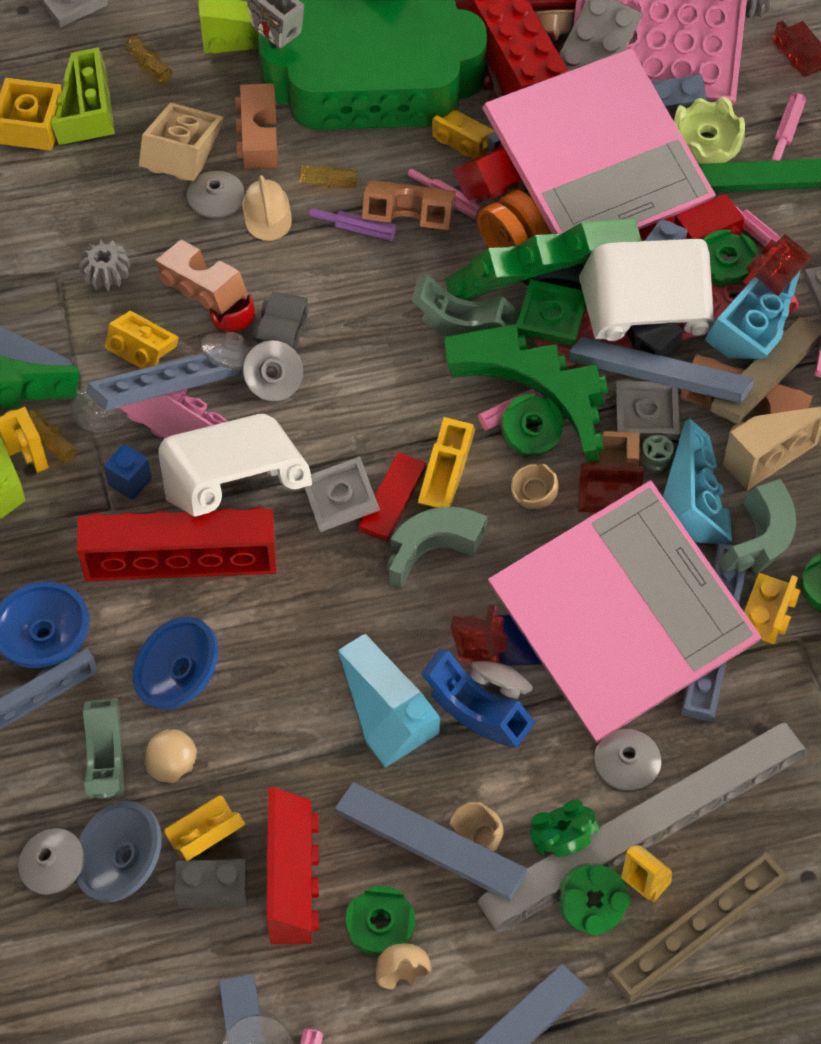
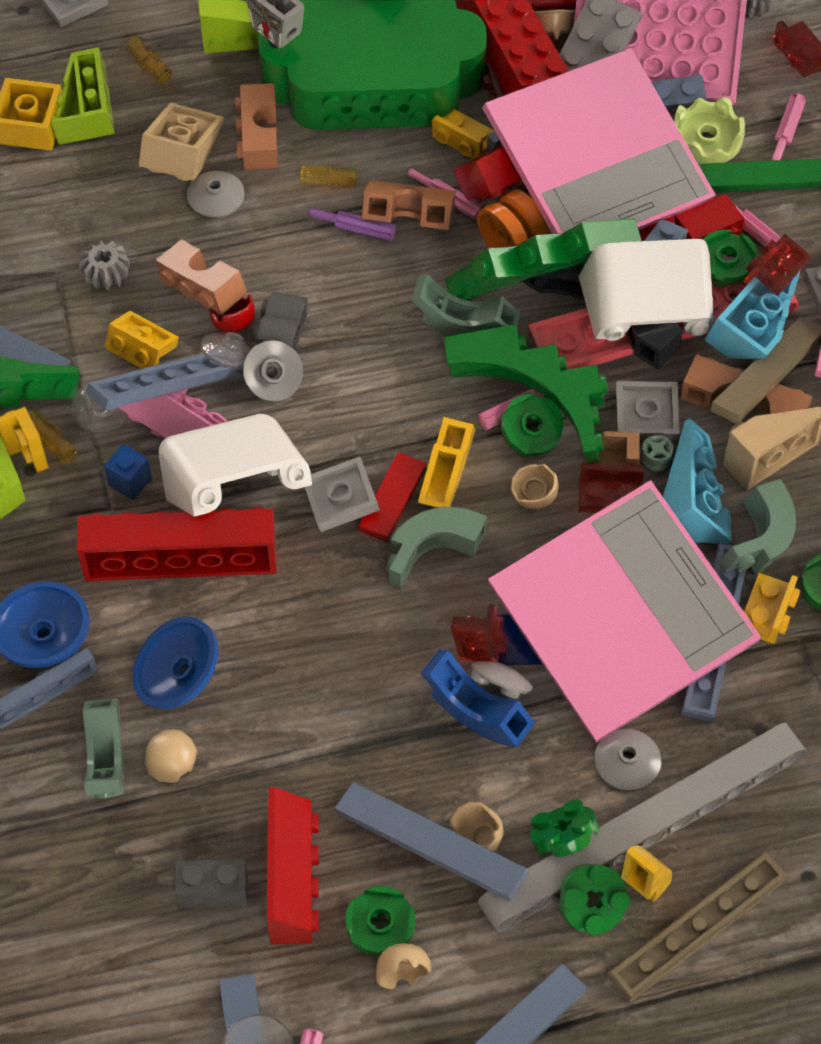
(56, 872): light grey dish -> none
(119, 851): sand blue dish -> none
(203, 828): yellow bracket -> none
(266, 210): tan piece -> none
(388, 704): medium azure wedge -> none
(551, 313): green plate -> none
(661, 369): sand blue tile -> none

